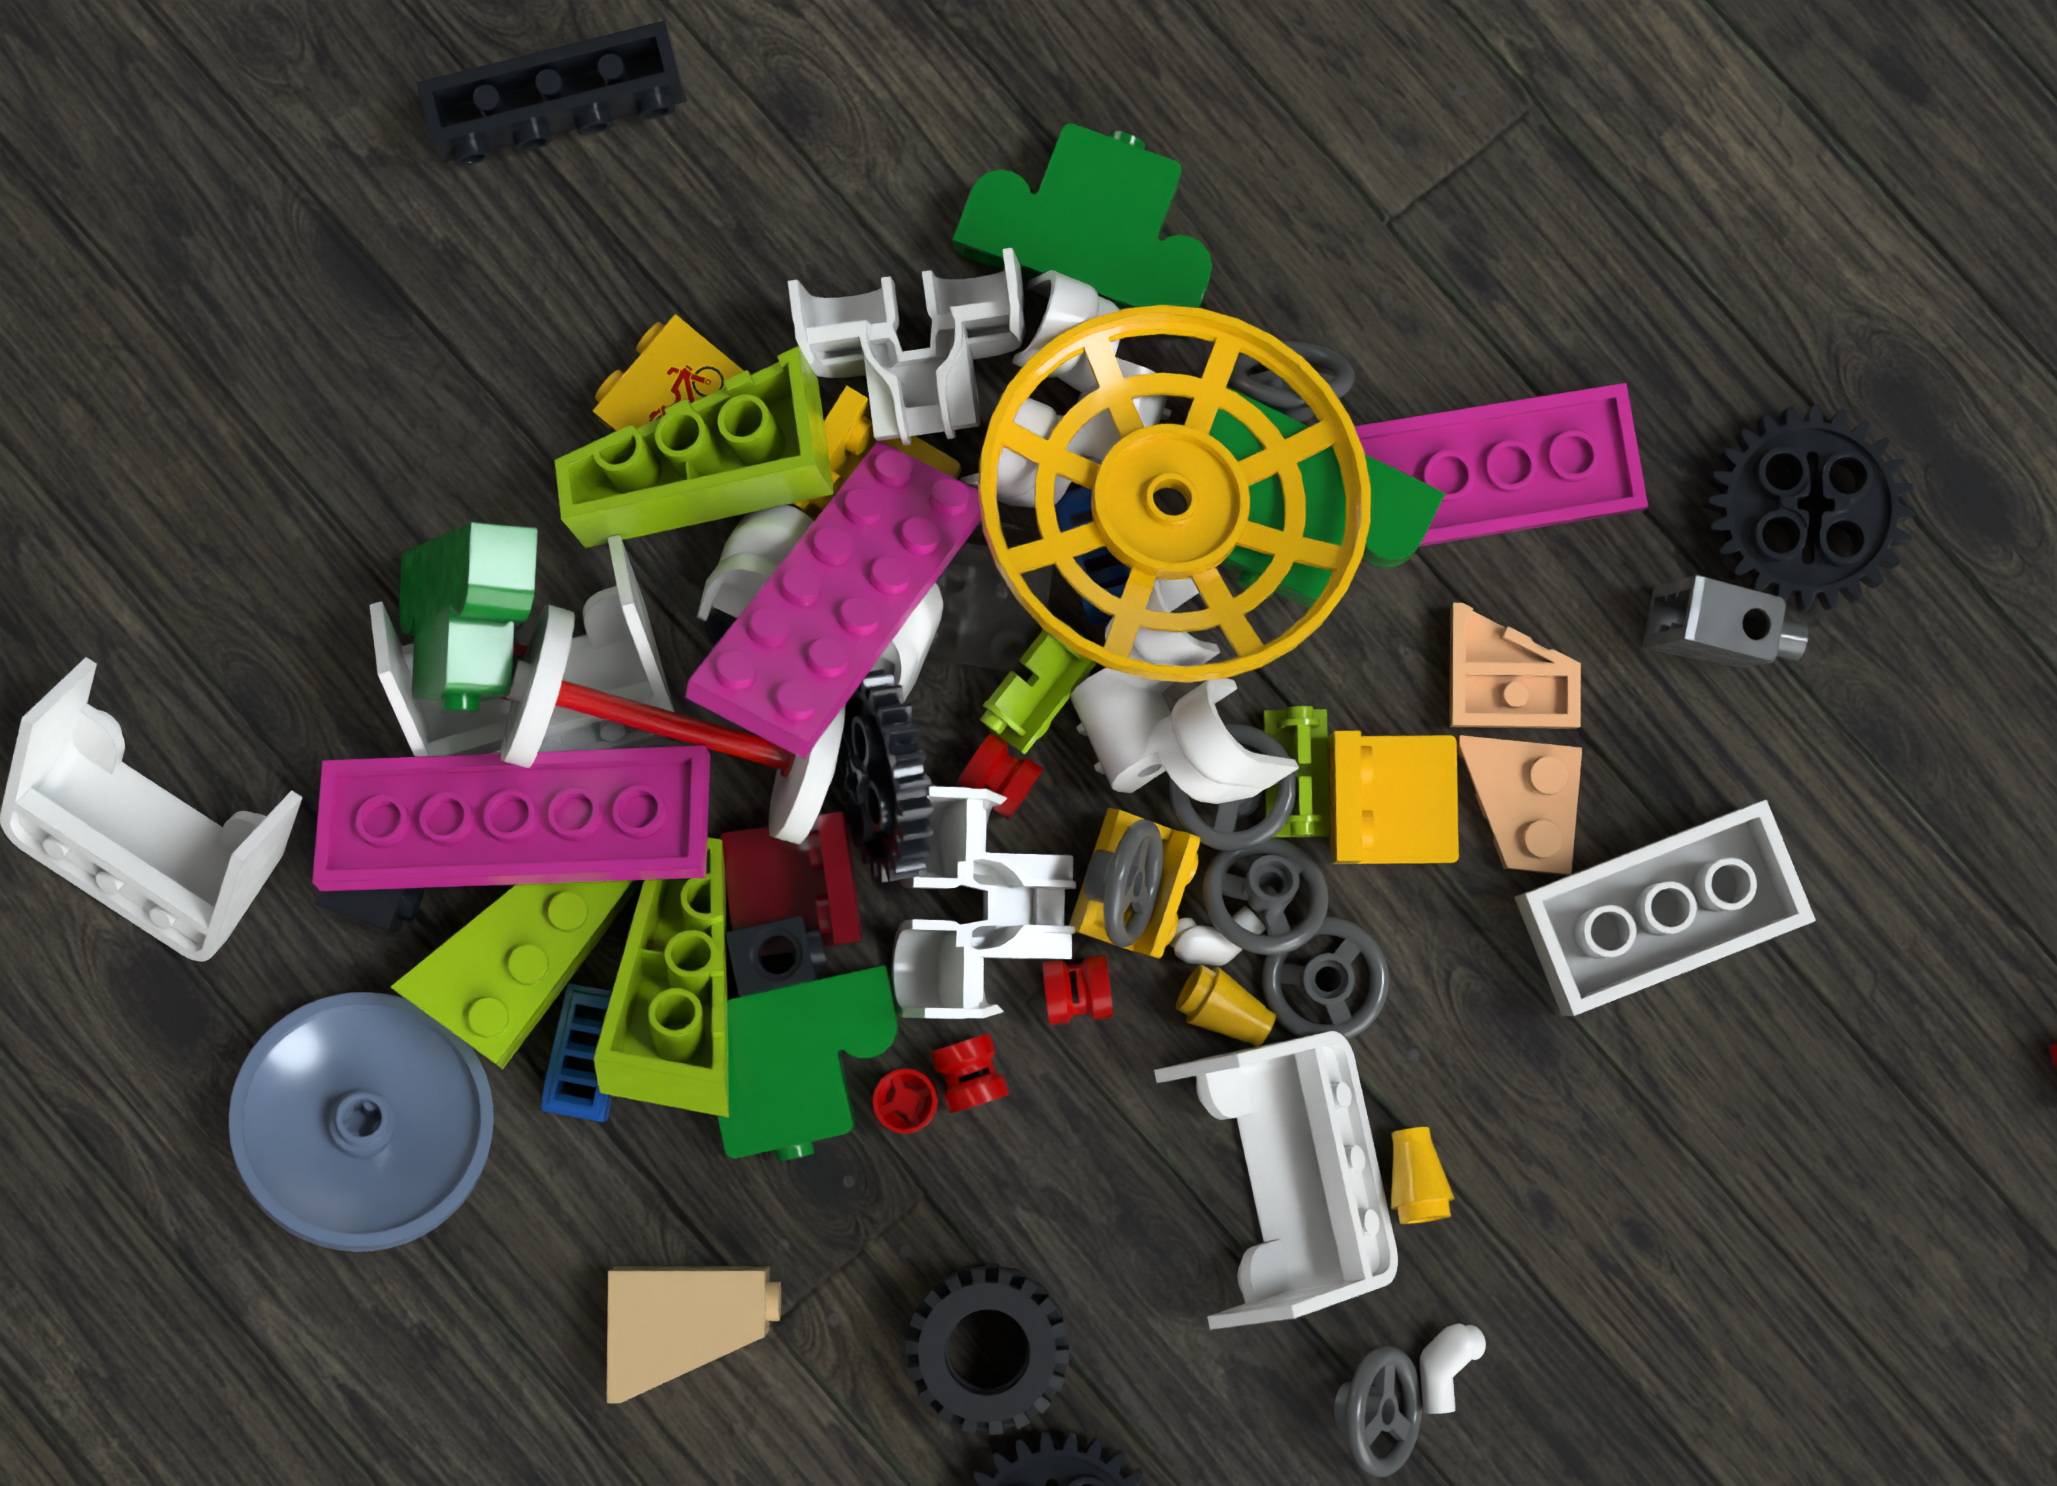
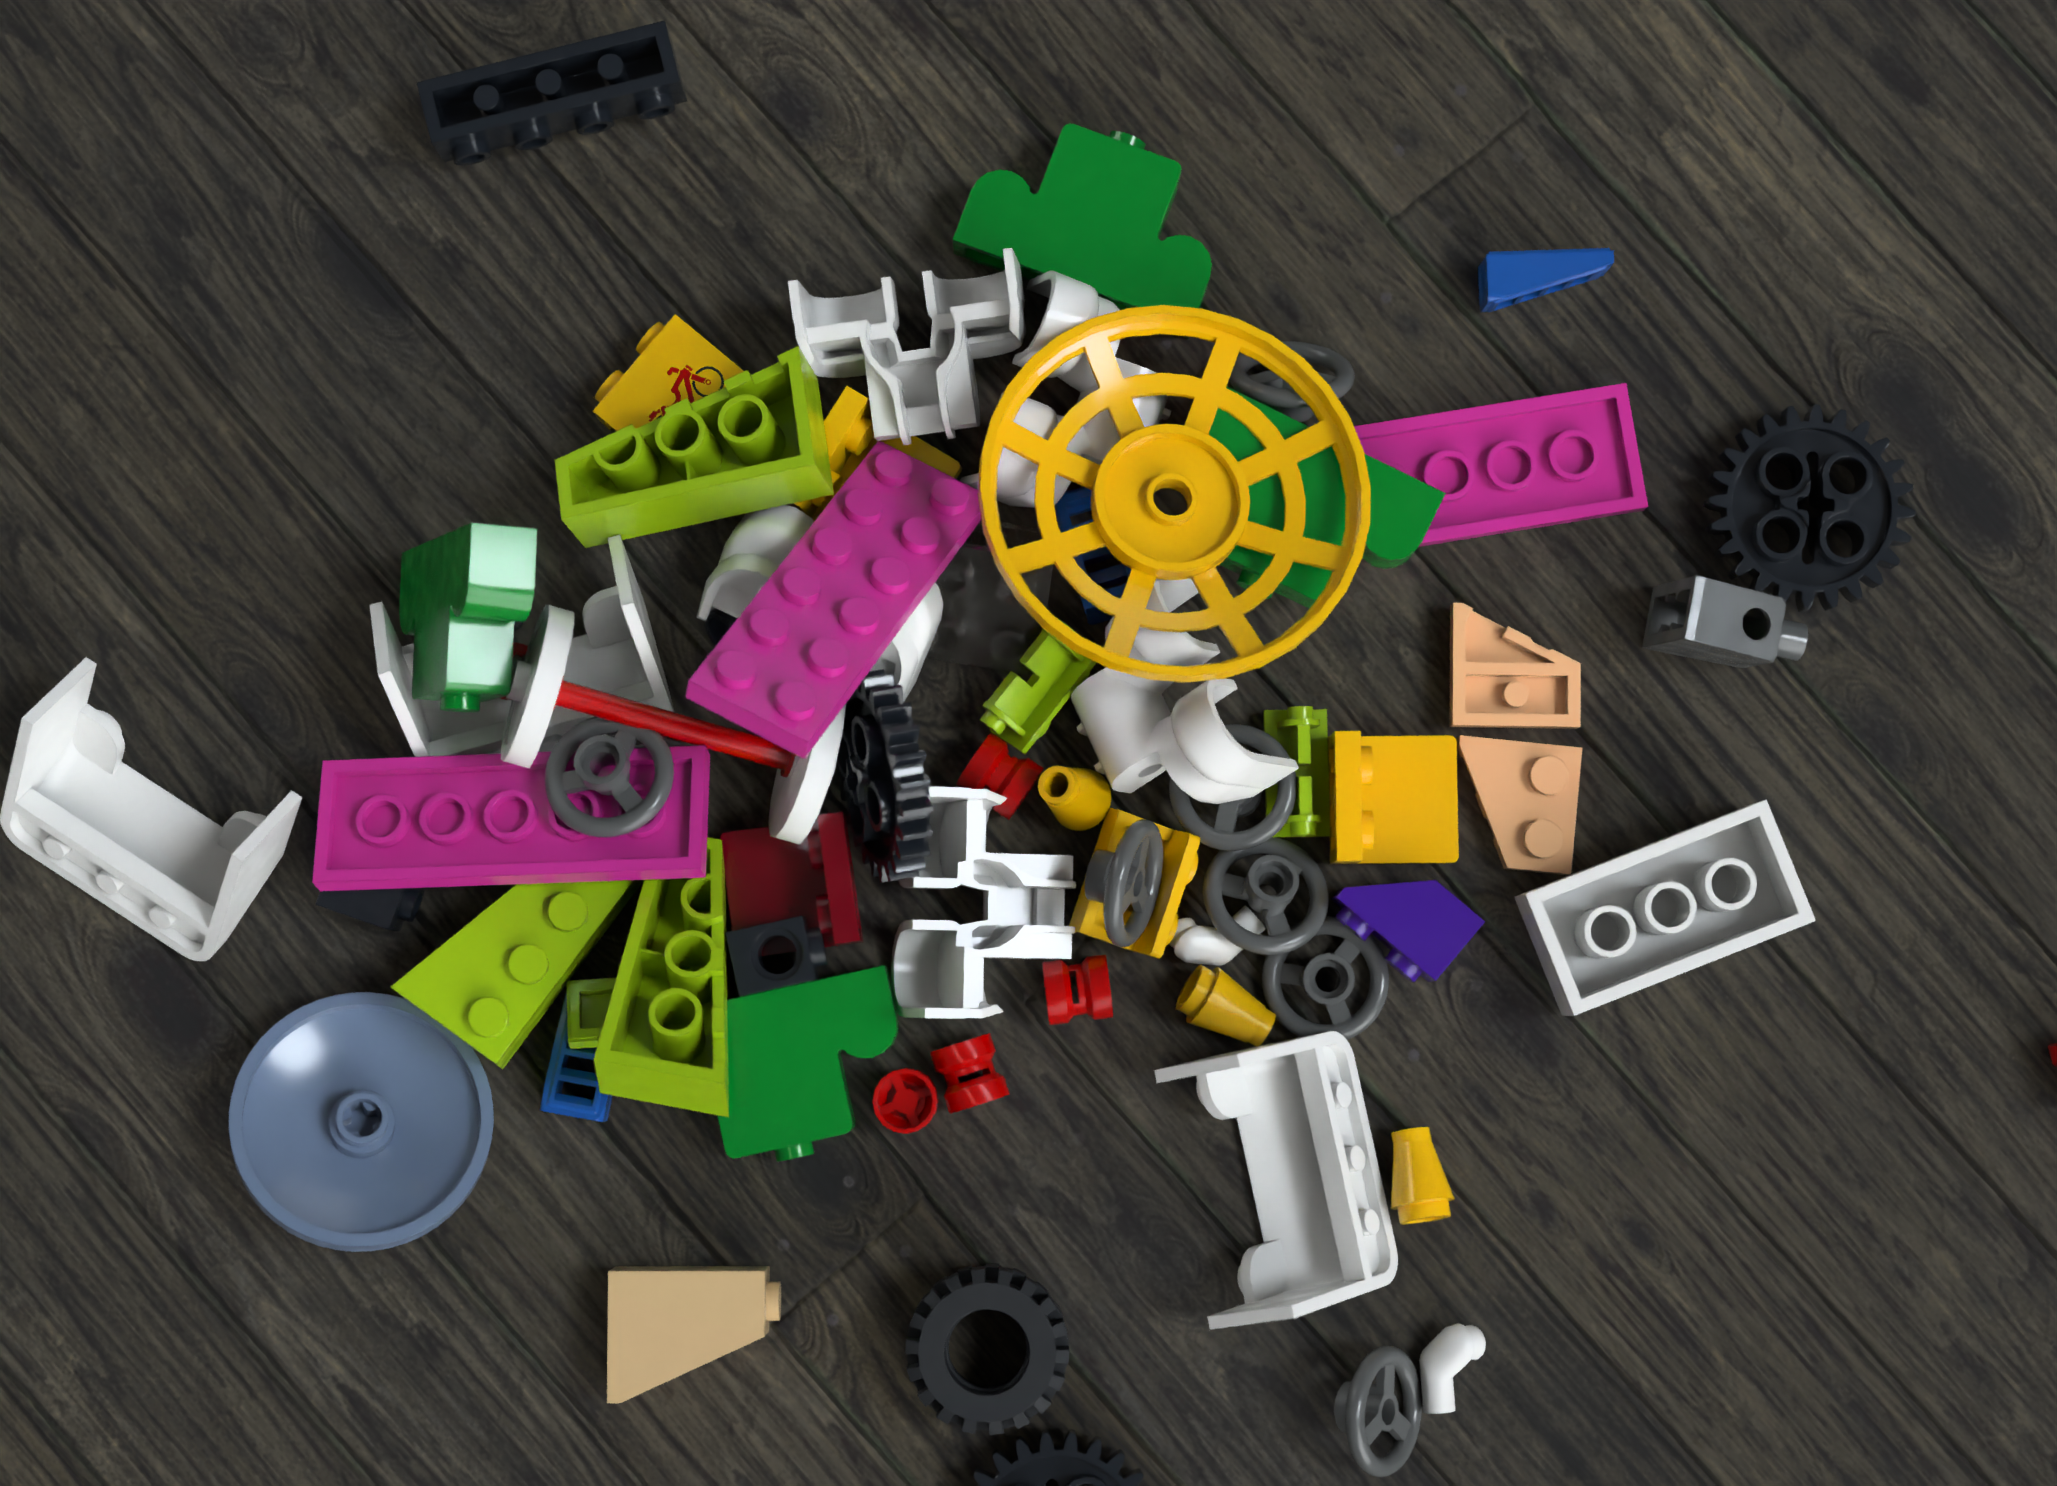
(587, 1010): none -> lime tile
(593, 754): none -> dark grey piece
(1075, 796): none -> yellow cone
(1414, 920): none -> dark purple slope
(1528, 274): none -> blue slope

